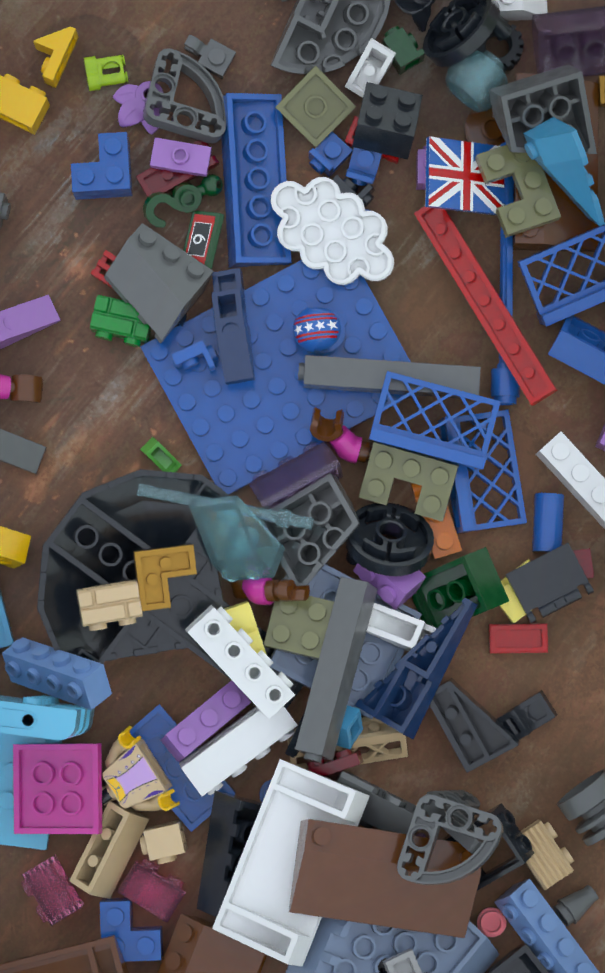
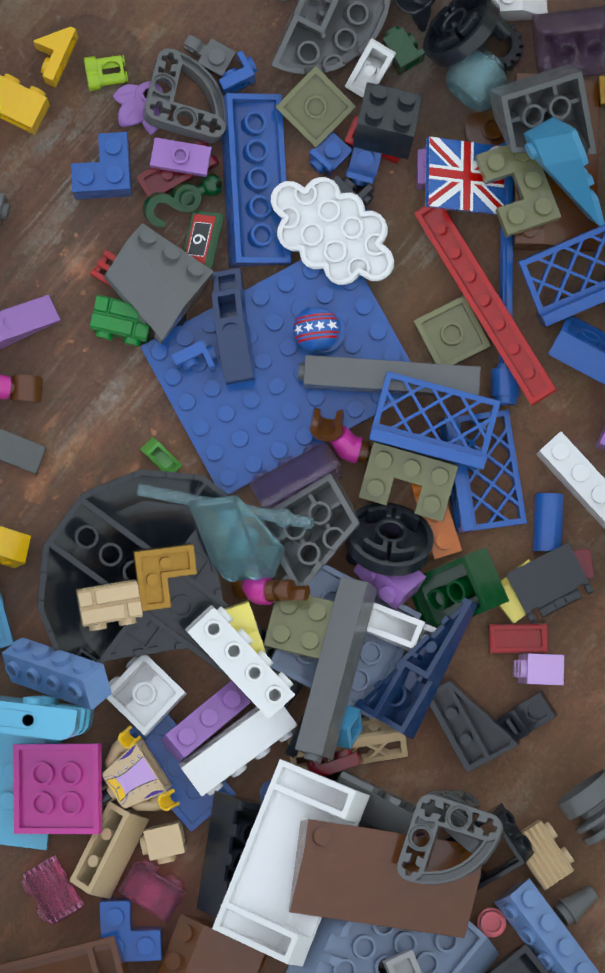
(144, 693): none -> white plate
(235, 79): none -> blue bracket
(452, 333): none -> olive plate
(539, 669): none -> lavender brick

